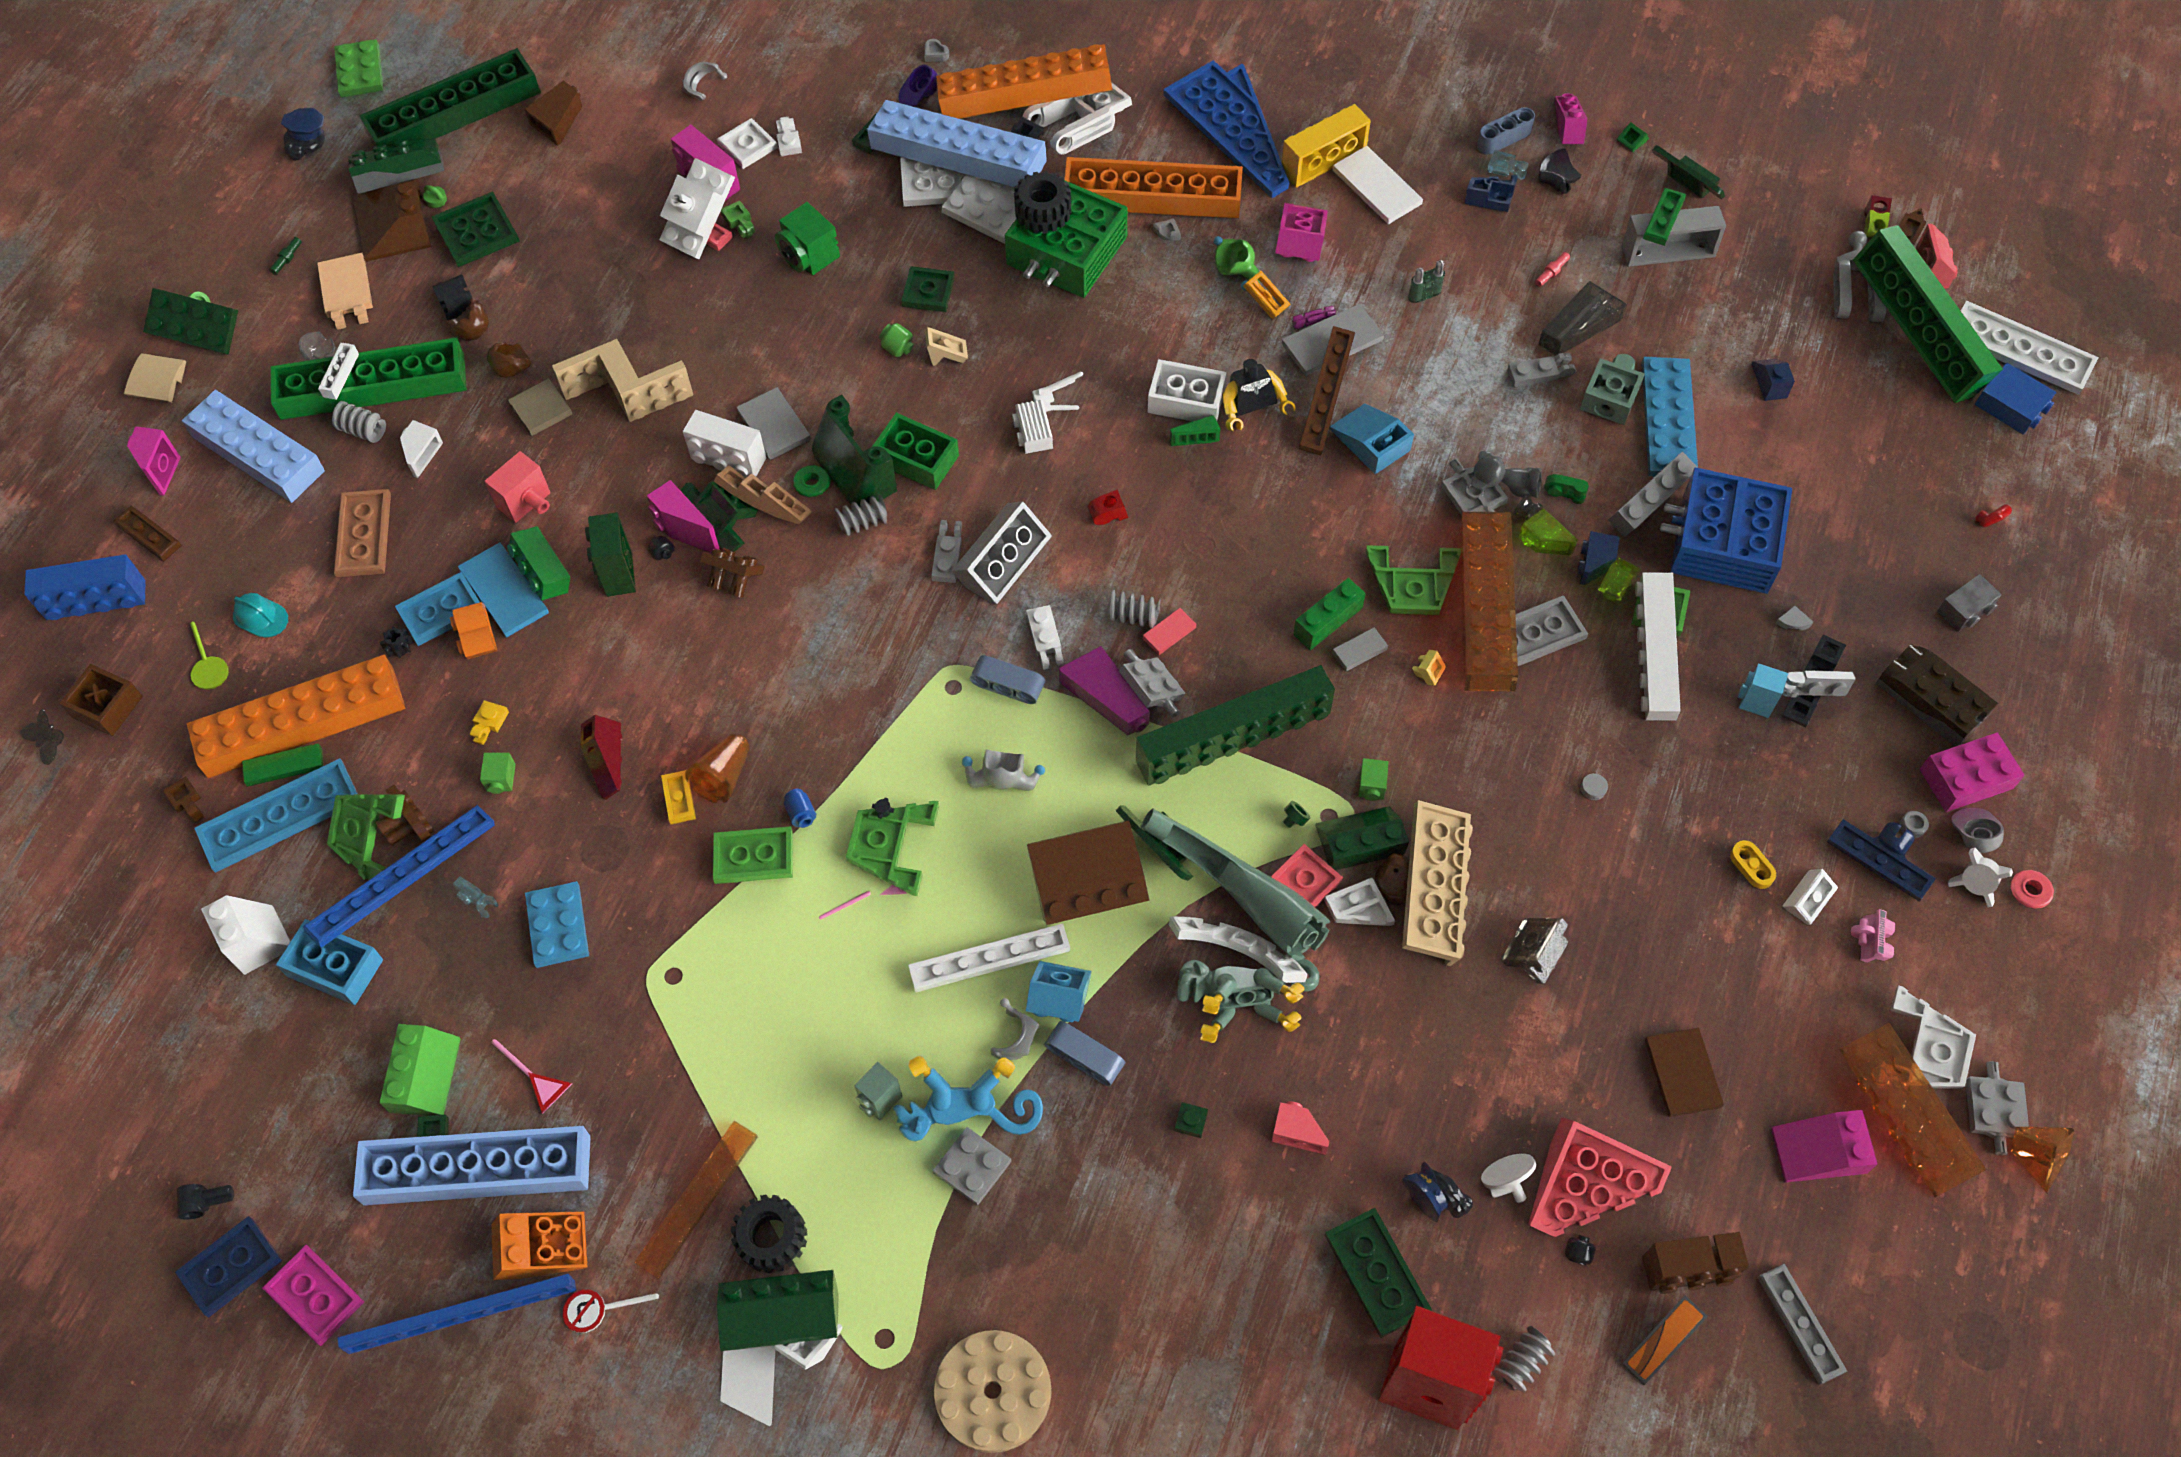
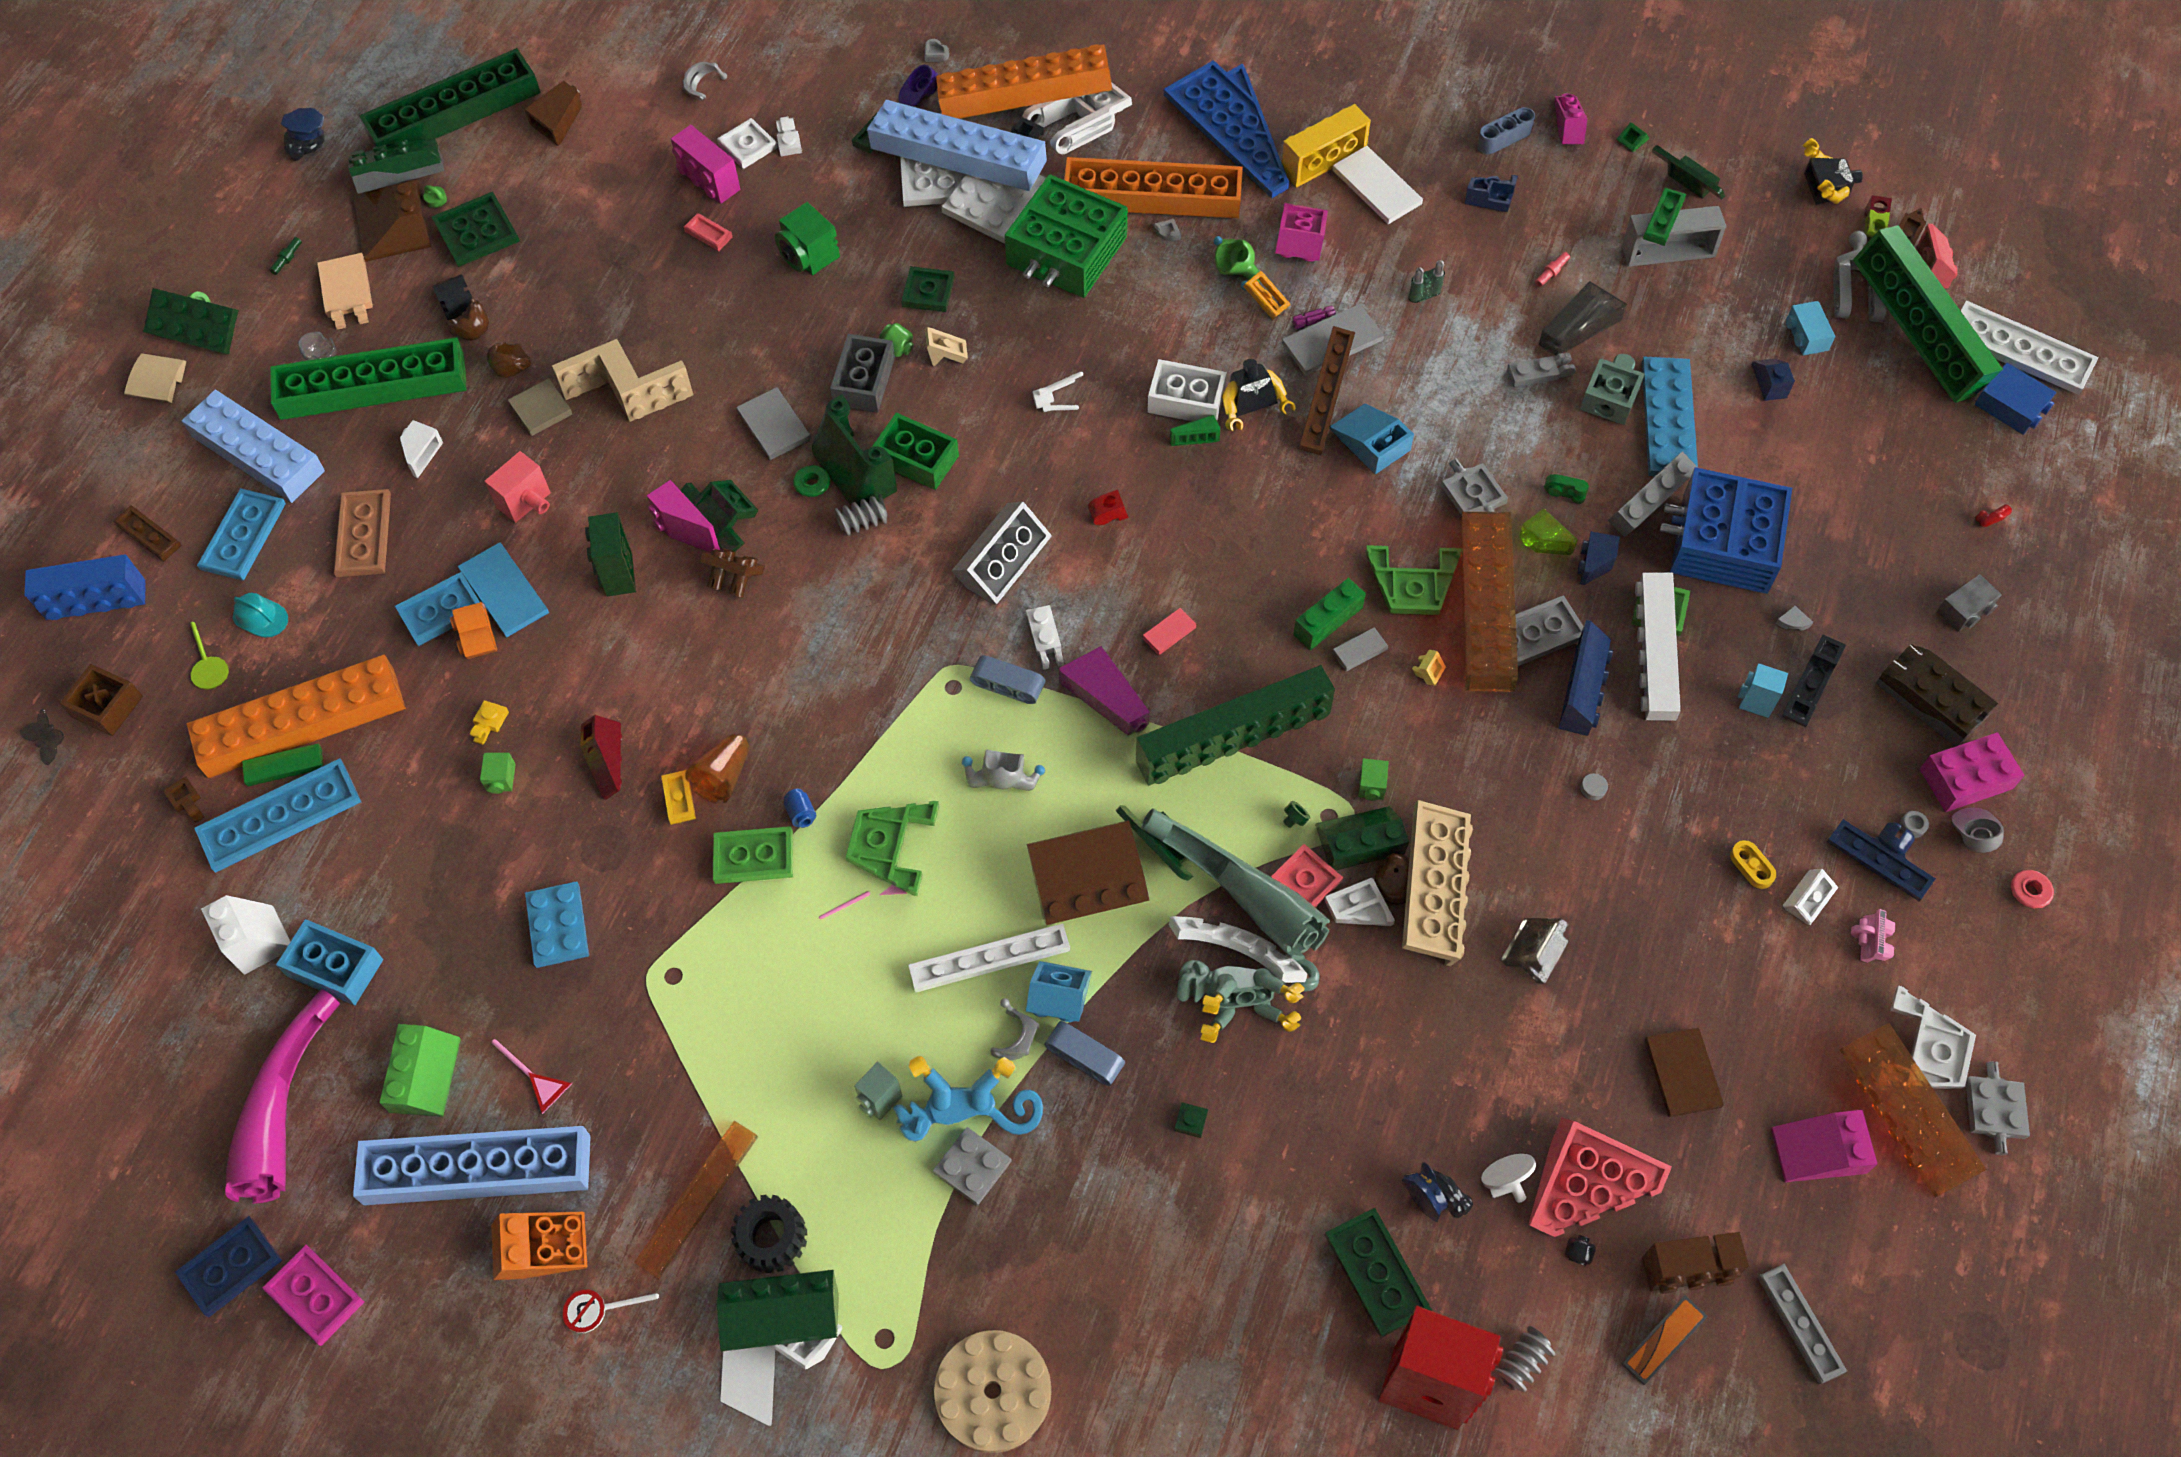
(154, 455): dark pink slope -> none
(195, 1199): black axle -> none
(241, 534): none -> dark azure tile
(259, 1141): none -> dark pink brick
(338, 371): white piece -> none
(354, 827): bright green wing -> none
(358, 68): bright green plate -> none
(358, 422): light grey piece -> none
(396, 642): black gear -> none
(398, 876): blue tile -> none
(410, 822): reddish brown plate -> none
(432, 1125): dark green plate -> none
(457, 1314): blue tile -> none
(470, 893): clear light blue plate -> none
(538, 563): green brick -> none
(661, 547): black piece -> none
(694, 207): white brick -> none
(724, 444): white brick -> none
(738, 216): bright green plate -> none
(769, 499): medium nougat slope -> none
(863, 371): none -> dark grey brick
(882, 808): black piece -> none
(947, 553): light grey hinge -> none
(1033, 426): white brick -> none
(1047, 189): black tyre -> none
(1133, 609): light grey piece -> none
(1152, 682): light grey plate -> none
(1299, 1129): coral slope -> none
(1491, 471): dark grey animal -> none
(1504, 163): clear light blue plate -> none
(1527, 508): clear smoke wheel -> none
(1558, 171): black arm -> none
(1585, 681): none -> dark blue slope
(1619, 579): clear neon green slope -> none
(1810, 328): none -> medium azure piece
(1818, 683): light grey hinge -> none
(1828, 176): none -> torso
(1981, 876): white piece -> none
(2043, 1151): clear orange slope -> none

